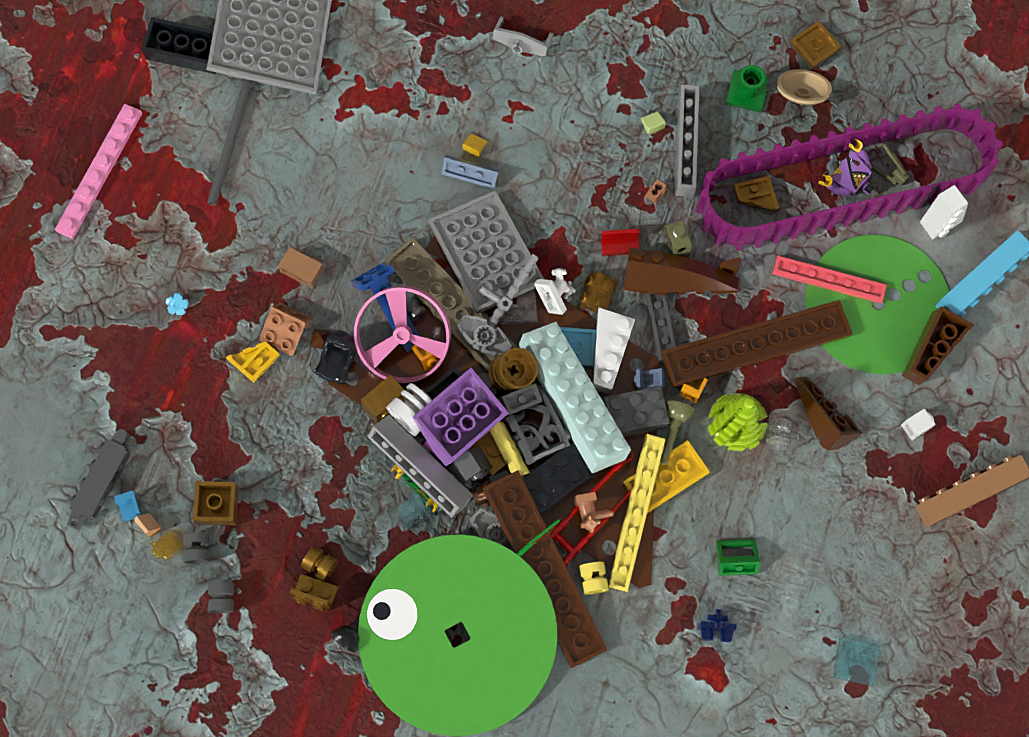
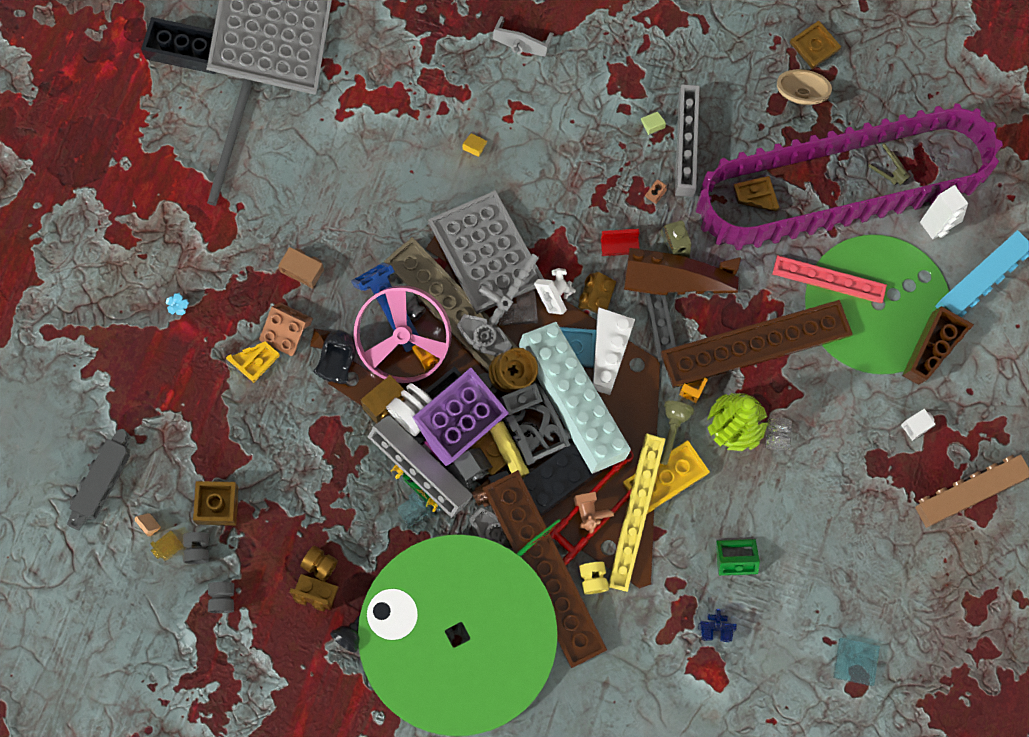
(98, 171): bright pink plate -> none
(128, 505): dark azure panel -> none
(470, 171): sand blue plate -> none
(638, 411): dark grey brick -> none
(649, 378): sand blue bracket -> none
(748, 88): green plant -> none
(828, 424): reddish brown wedge -> none
(851, 173): medium lavender torso -> none

